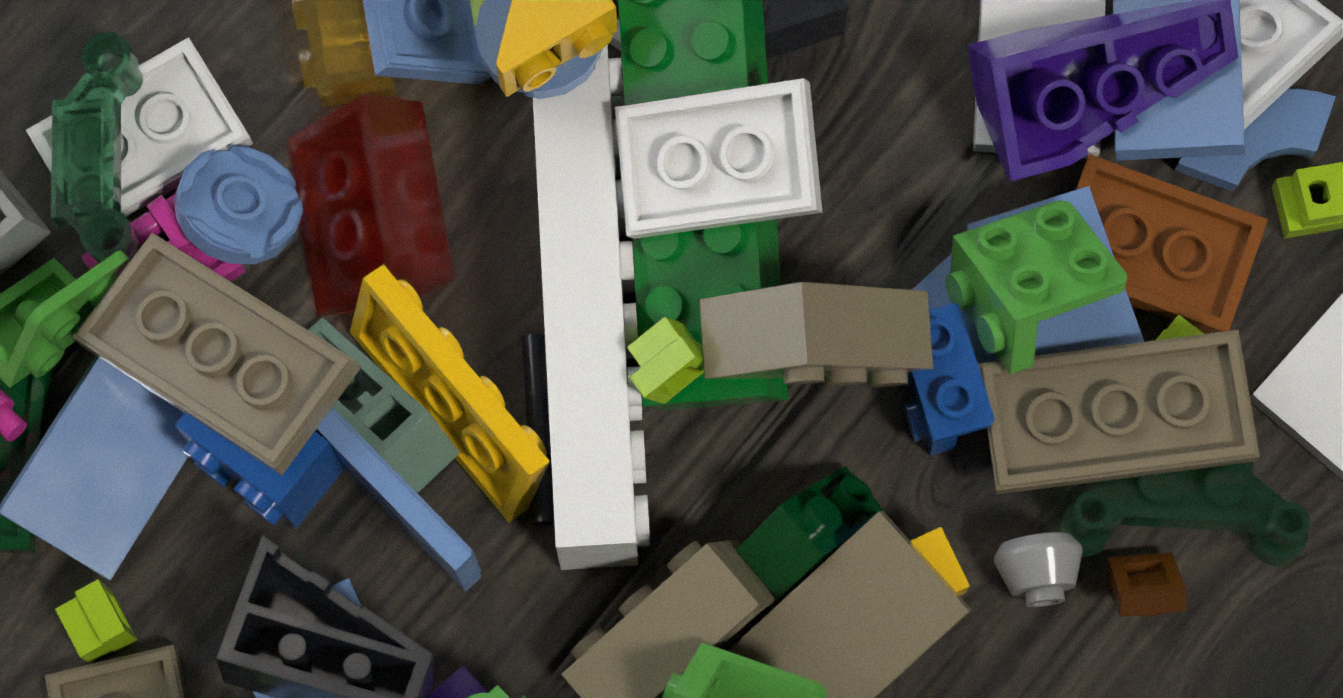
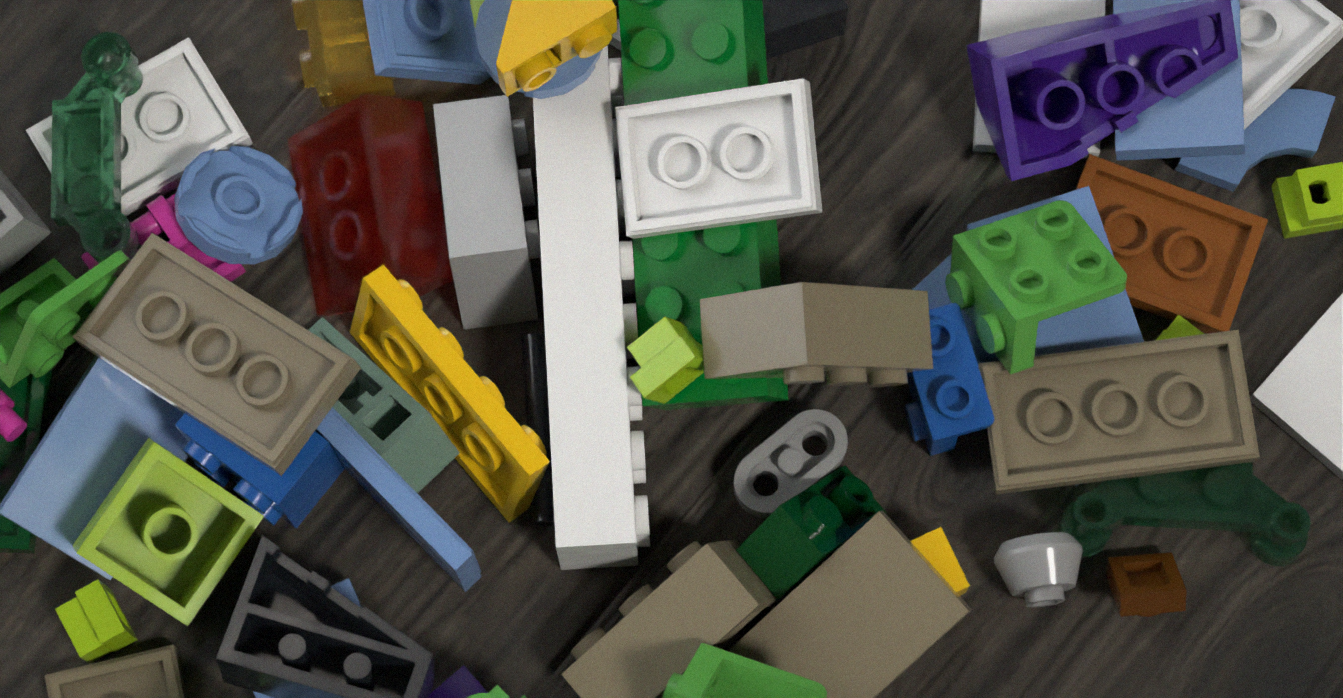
(167, 532): none -> lime brick
(485, 210): none -> light grey wedge
(787, 462): none -> light grey plate

